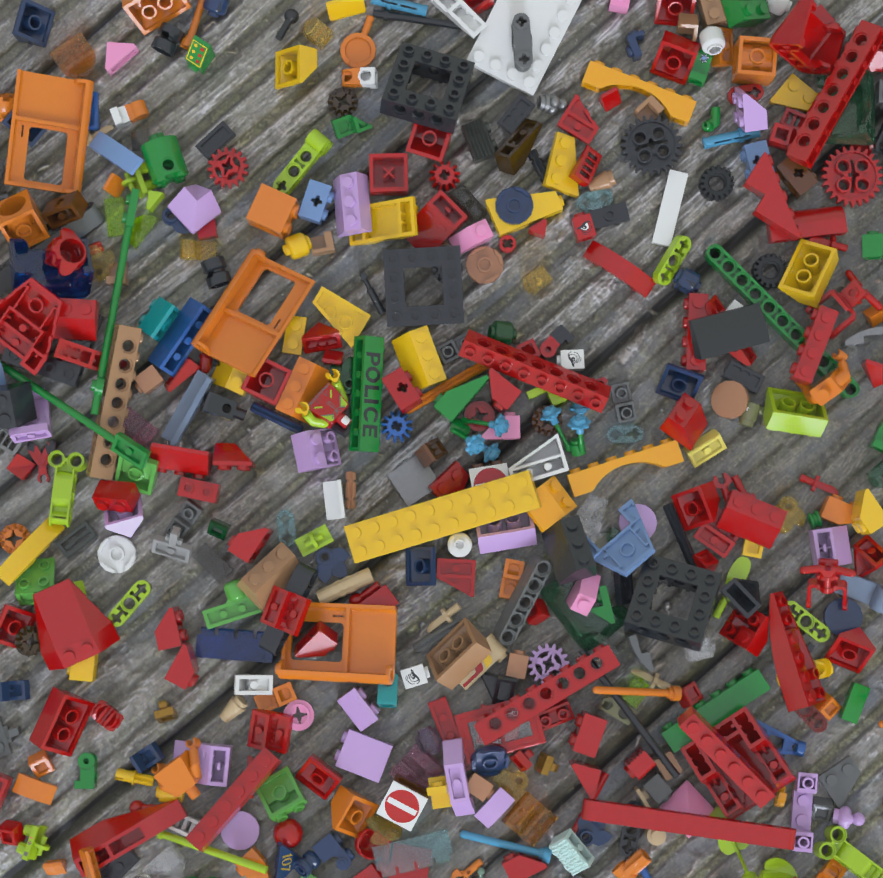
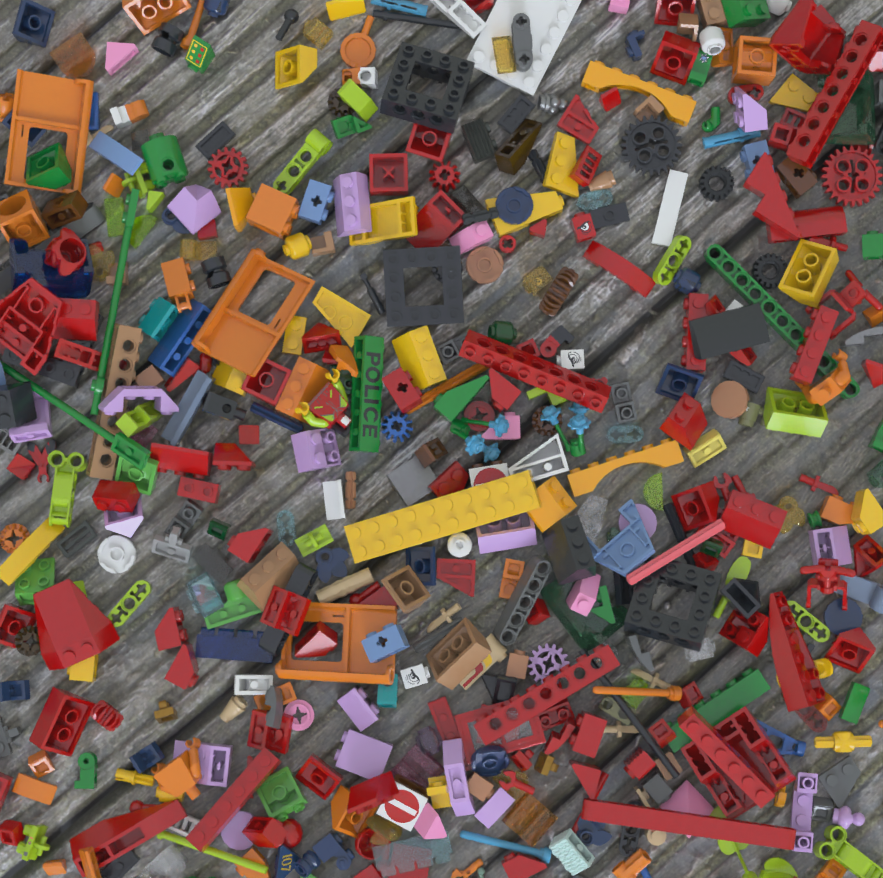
(48, 168): none -> green slope
(114, 401): none -> lavender slope
(139, 418): none -> lime slope
(178, 283): none -> orange brick
(204, 594): none -> clear light blue brick
(239, 203): none -> light orange slope
(249, 435): none -> red slope
(265, 832): none -> red brick
(274, 699): none -> dark grey slope
(345, 359): none -> orange slope
(358, 100): none -> lime slope
(372, 793): none -> red slope
(396, 642): none -> medium blue brick
(406, 589): none -> medium nougat slope
(430, 824): none -> bright pink slope
(480, 215): none -> black axle
(504, 54): none -> clear yellow tile
(515, 783): none -> red bar
(557, 739): none -> red slope
(558, 291): none -> reddish brown gear
(618, 729): none -> tan piece
(654, 492): none -> clear neon green tile
(662, 733): none -> red slope
(674, 552): none -> coral axle
(711, 547): none -> dark green slope
(842, 741): none -> yellow axle

